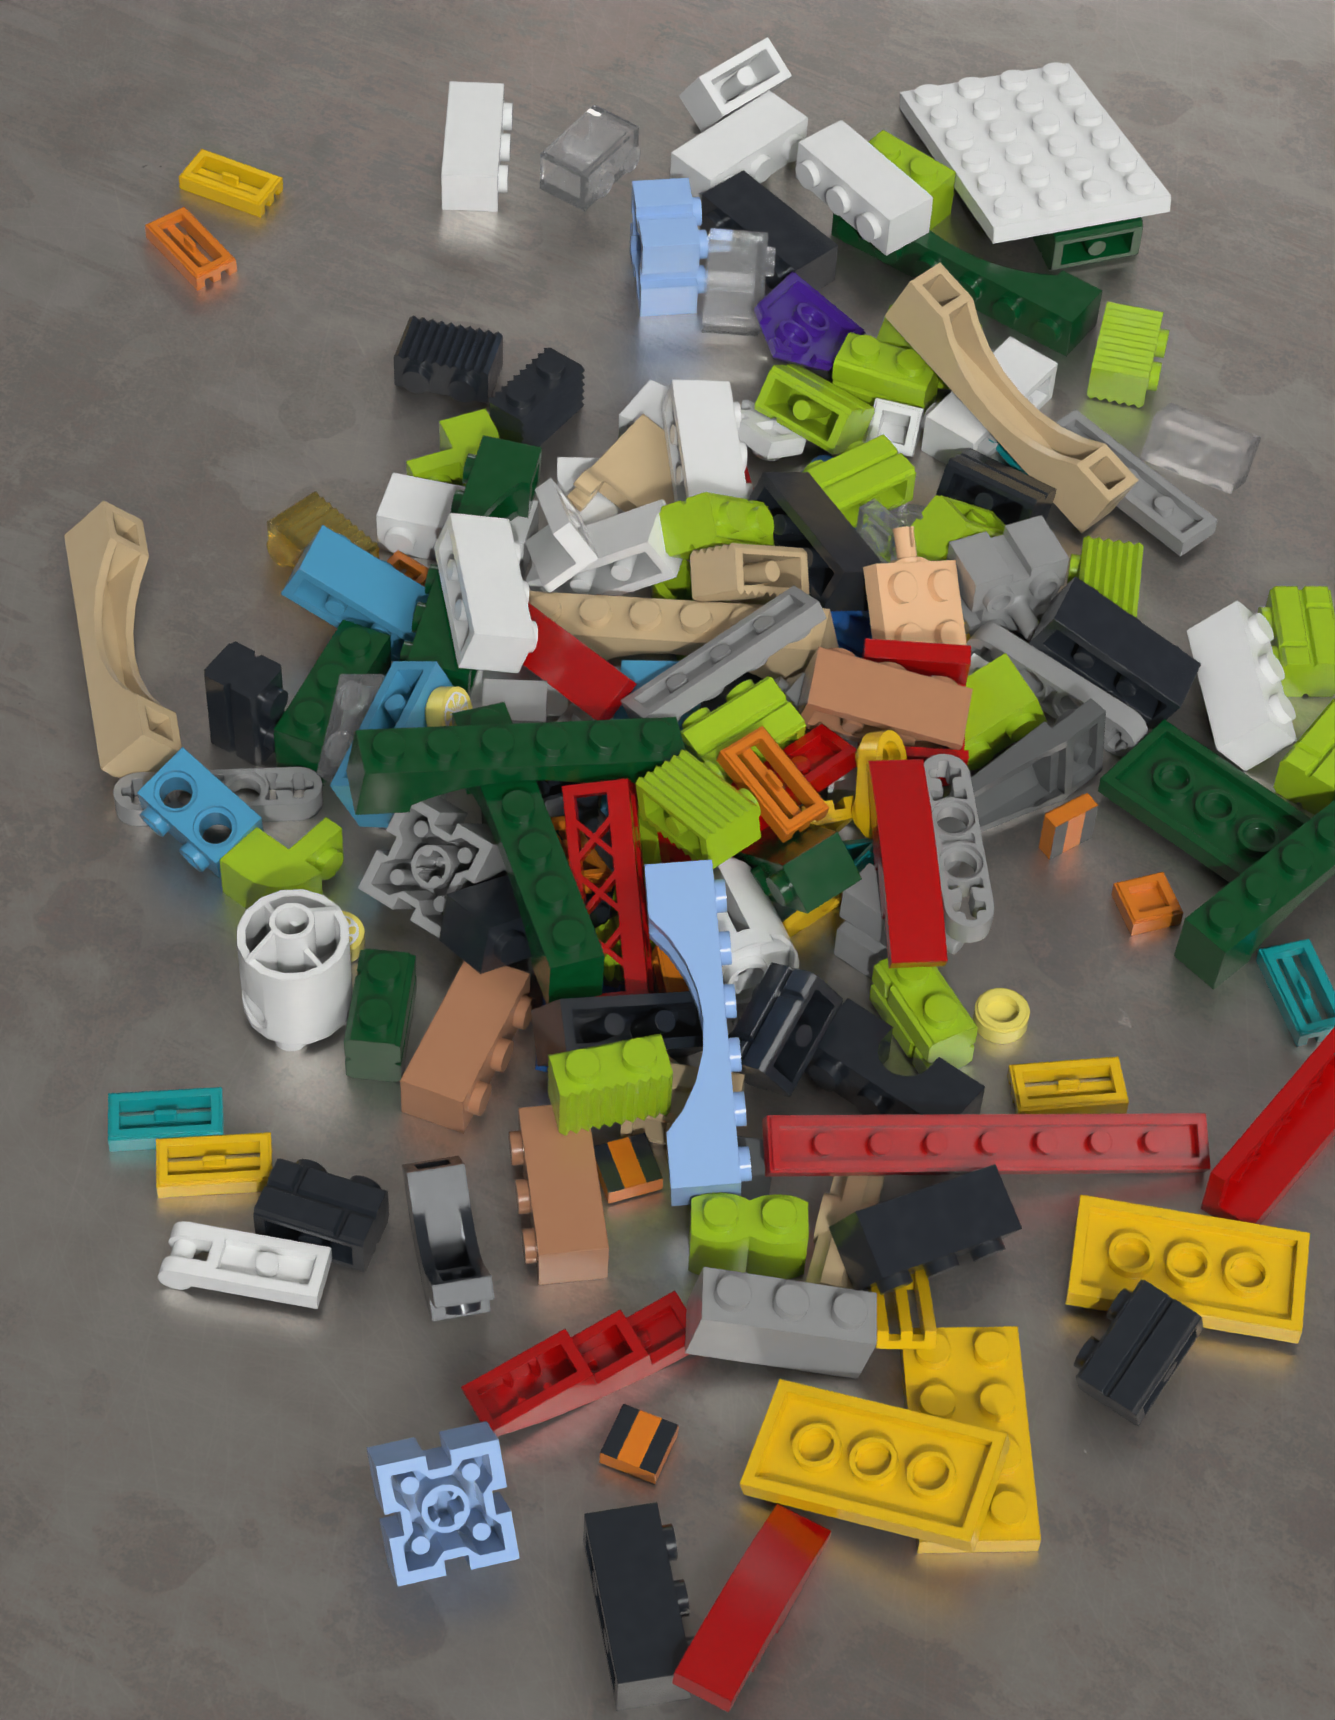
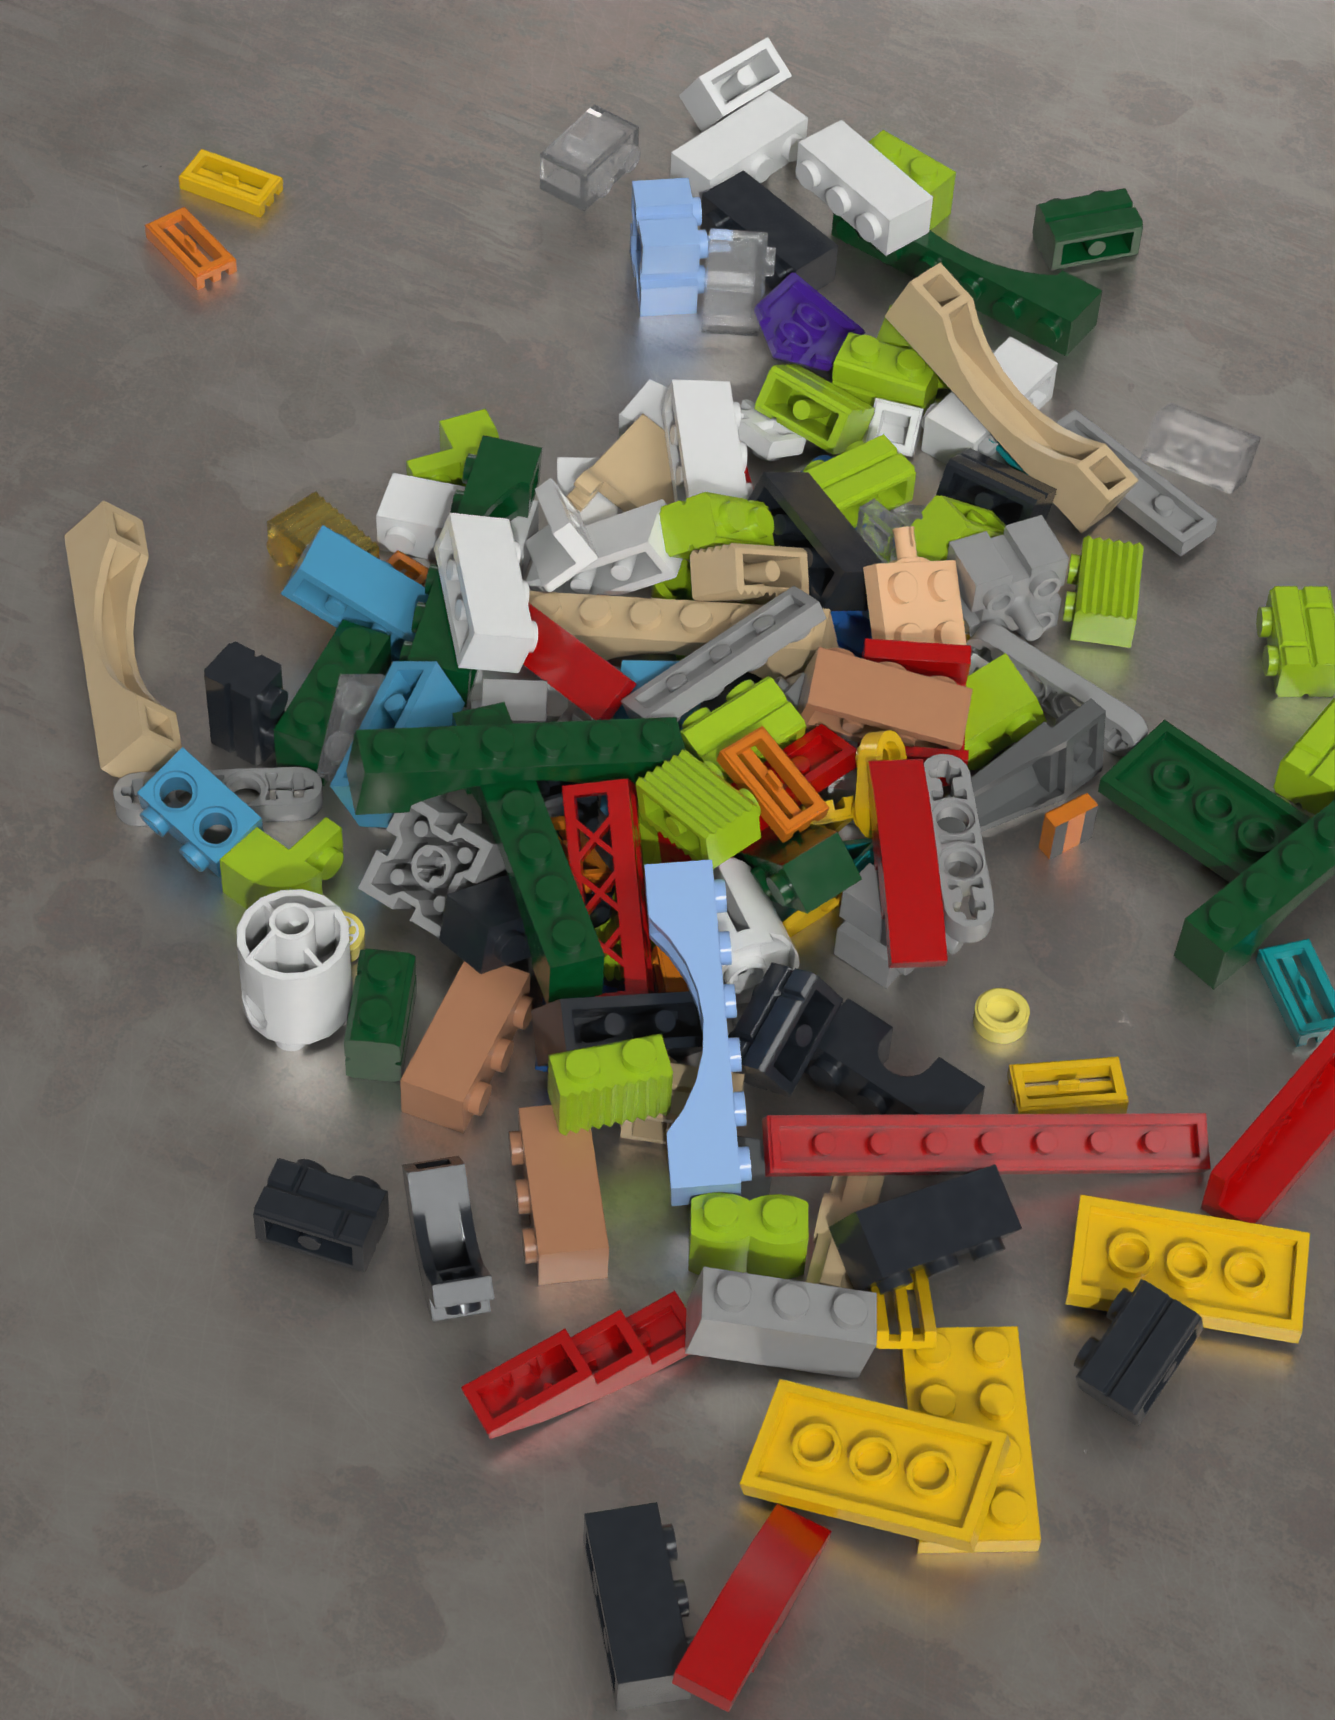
(141, 1131): teal tile -> none
(214, 1172): yellow tile -> none
(246, 1264): white plate -> none
(443, 1503): light blue brick -> none
(444, 702): light yellow tile -> none
(448, 360): black brick -> none
(476, 146): white brick -> none
(538, 399): black brick -> none
(627, 1168): tile -> none
(639, 1443): tile -> none
(923, 1015): lime brick -> none
(1033, 152): white plate -> none
(1115, 652): black brick -> none
(1125, 354): lime brick -> none
(1147, 903): orange tile -> none
(1242, 685): white brick -> none

